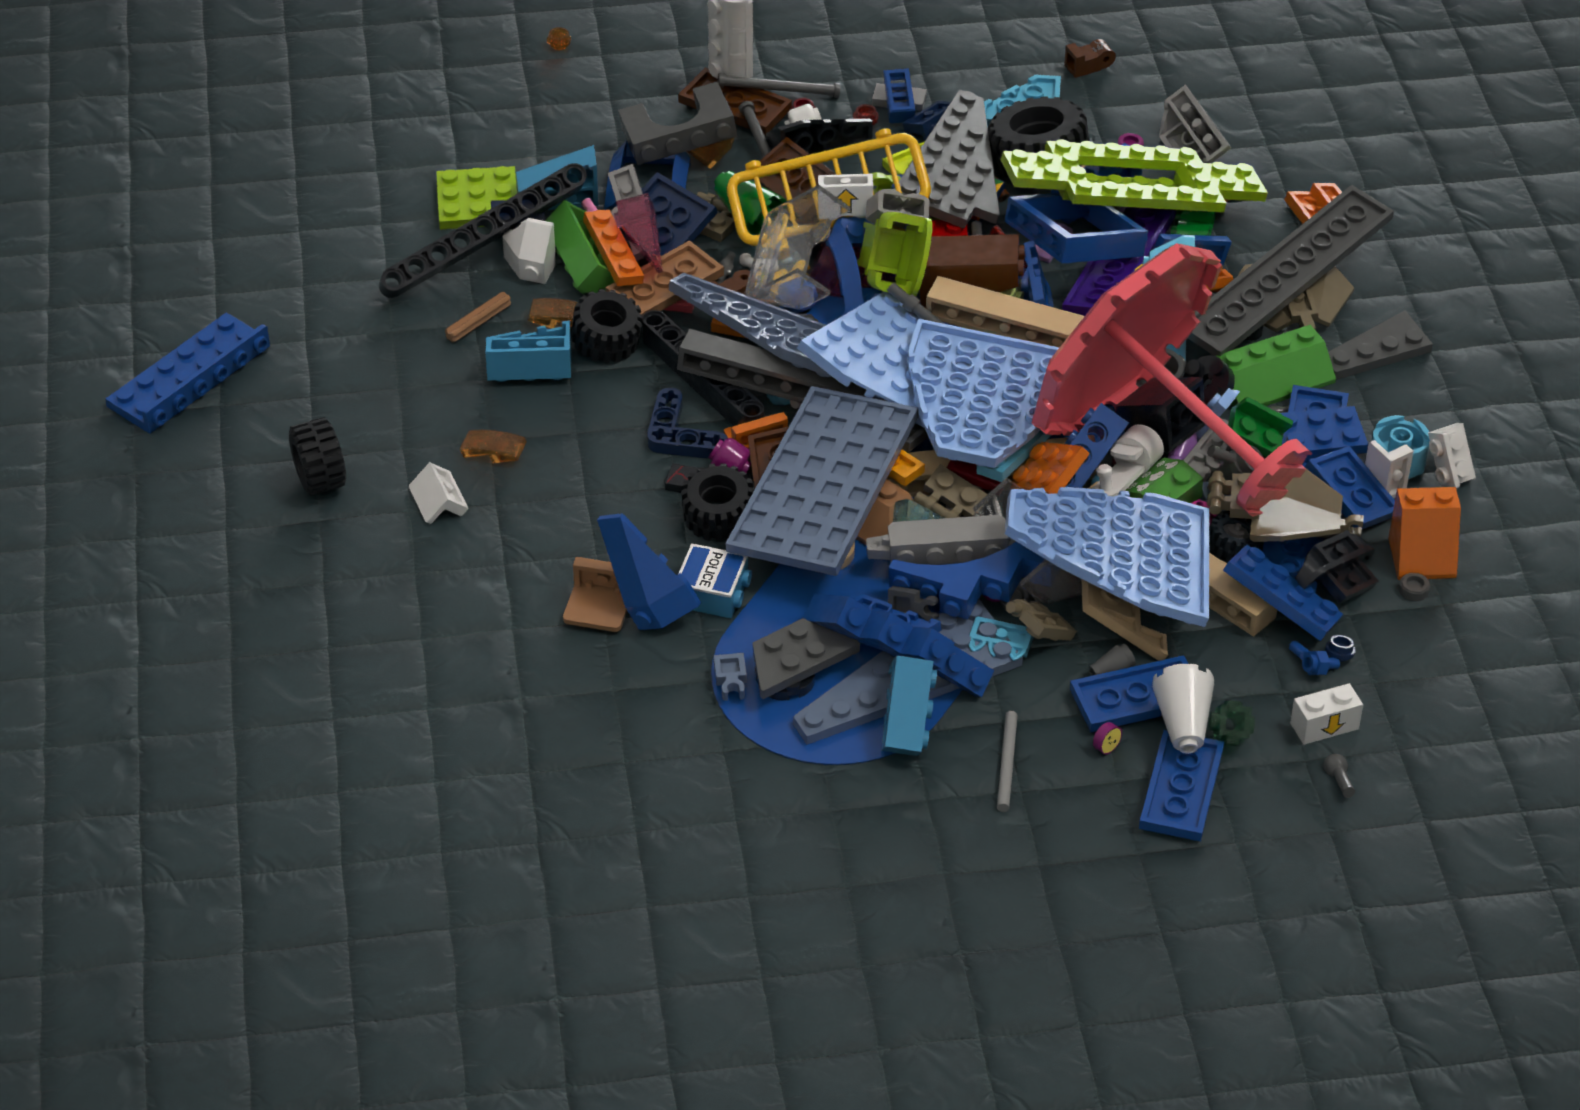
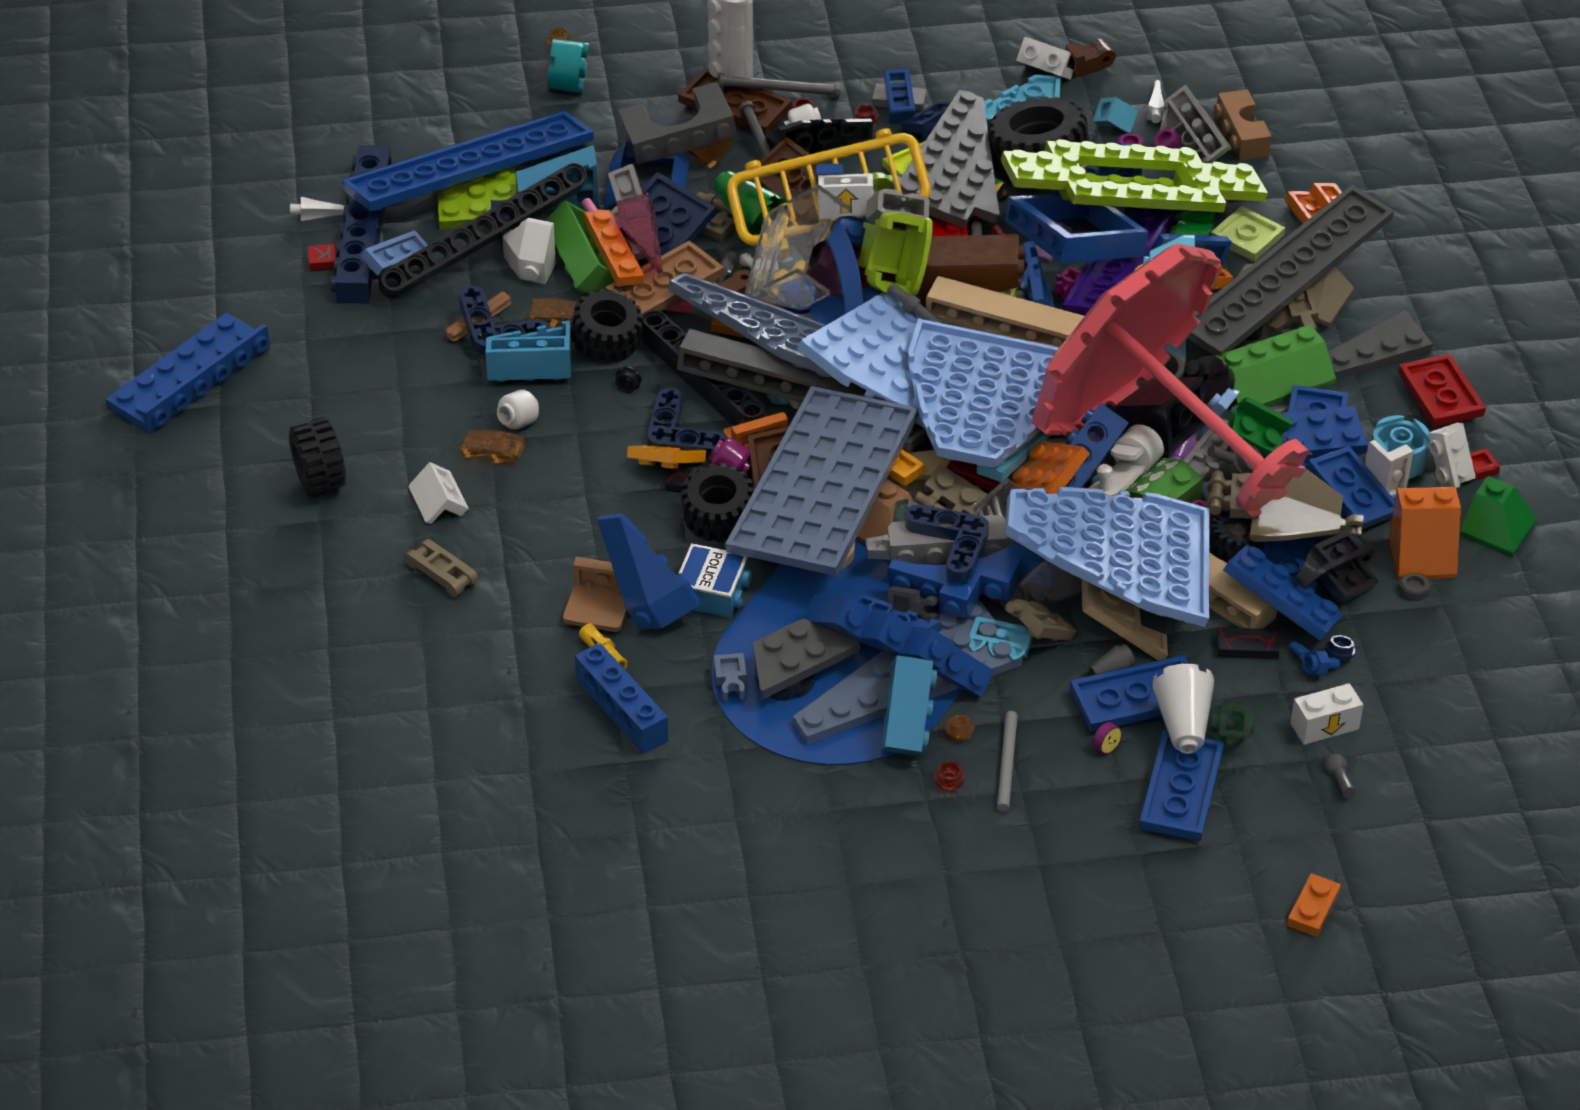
(315, 209): none -> white piece
(321, 257): none -> red tile
(360, 231): none -> dark blue brick
(392, 251): none -> medium blue plate
(441, 567): none -> dark tan plate
(467, 161): none -> blue plate
(482, 309): none -> dark blue beam
(518, 409): none -> white head
(567, 66): none -> teal brick
(592, 636): none -> yellow pin
(621, 698): none -> blue brick
(627, 379): none -> black plate
(667, 456): none -> light orange wing
(829, 169): none -> blue tile
(919, 521): none -> dark blue beam
(949, 775): none -> clear red plate
(959, 728): none -> clear orange plate
(1045, 57): none -> white bracket
(1066, 281): none -> dark pink gear
(1115, 113): none -> medium azure panel
(1156, 104): none -> white piece
(1167, 137): none -> magenta tile
(1236, 117): none -> medium nougat arch
(1248, 642): none -> black tile
(1249, 233): none -> yellowish green tile
(1314, 905): none -> orange plate
(1441, 390): none -> red plate
(1484, 464): none -> red tile
(1498, 517): none -> green slope

